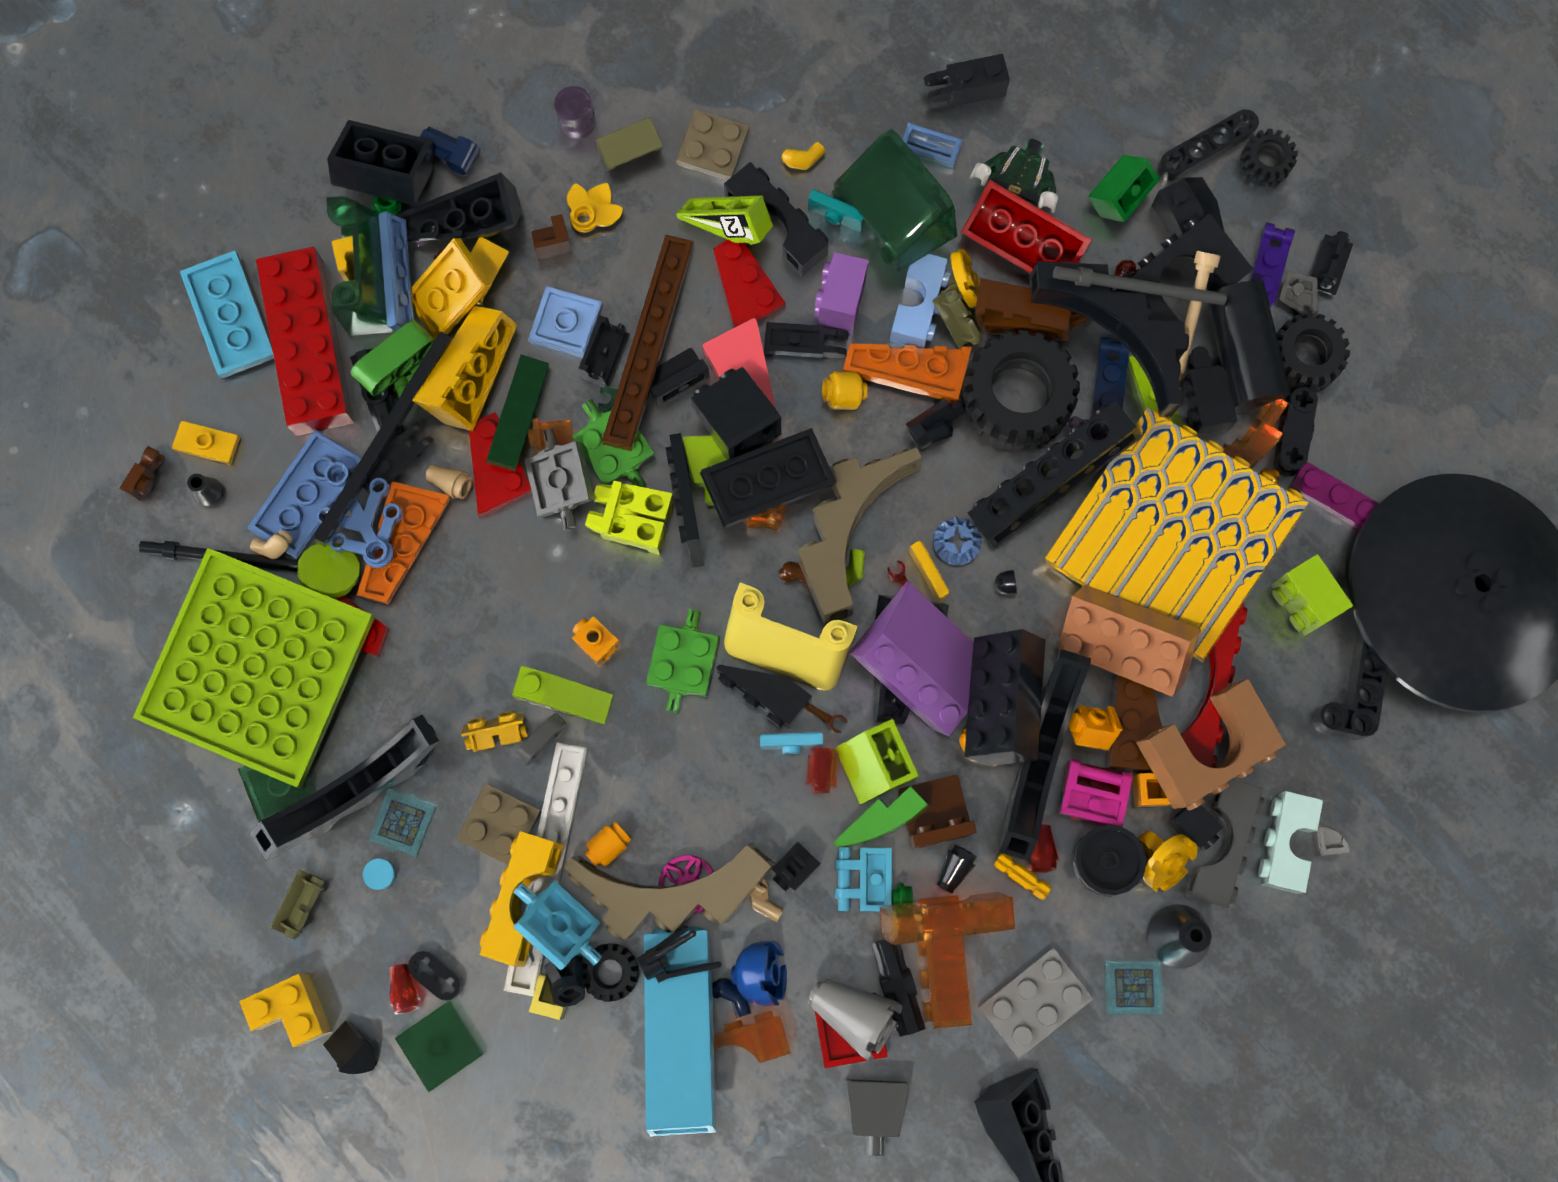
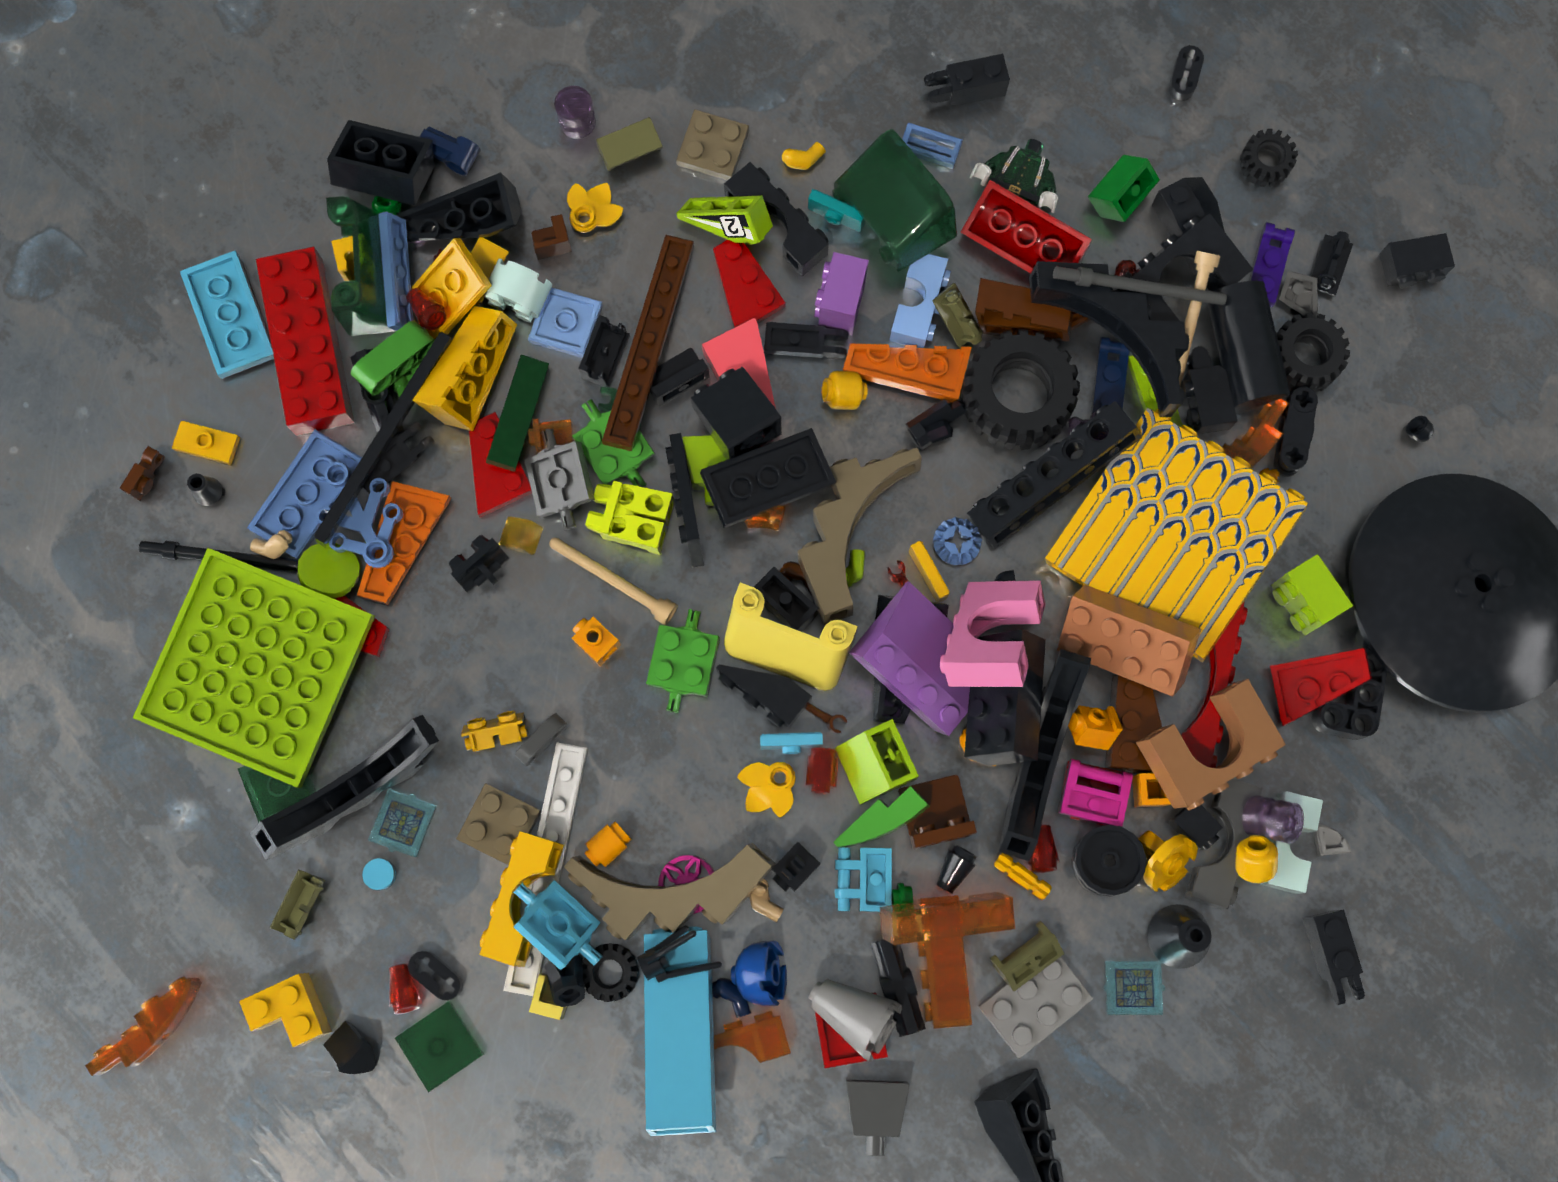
(156, 1022): none -> clear orange slope
(427, 310): none -> clear red cone
(451, 481): tan cone -> none
(480, 565): none -> black hips
(517, 289): none -> light aqua brick
(521, 535): none -> clear yellow slope
(562, 695): lime slope -> none
(662, 609): none -> tan piece
(765, 791): none -> yellow plate
(786, 600): none -> black brick
(966, 278): yellow tile -> none
(983, 607): none -> bright pink arch
(1029, 958): none -> olive hinge
(1191, 74): none -> black beam
(1208, 145): black beam -> none
(1256, 859): none -> yellow head
(1273, 819): none -> clear purple wheel
(1316, 681): none -> red wing
(1333, 495): magenta plate -> none
(1335, 953): none -> black hinge
(1417, 260): none -> black brick
(1420, 429): none -> black hinge

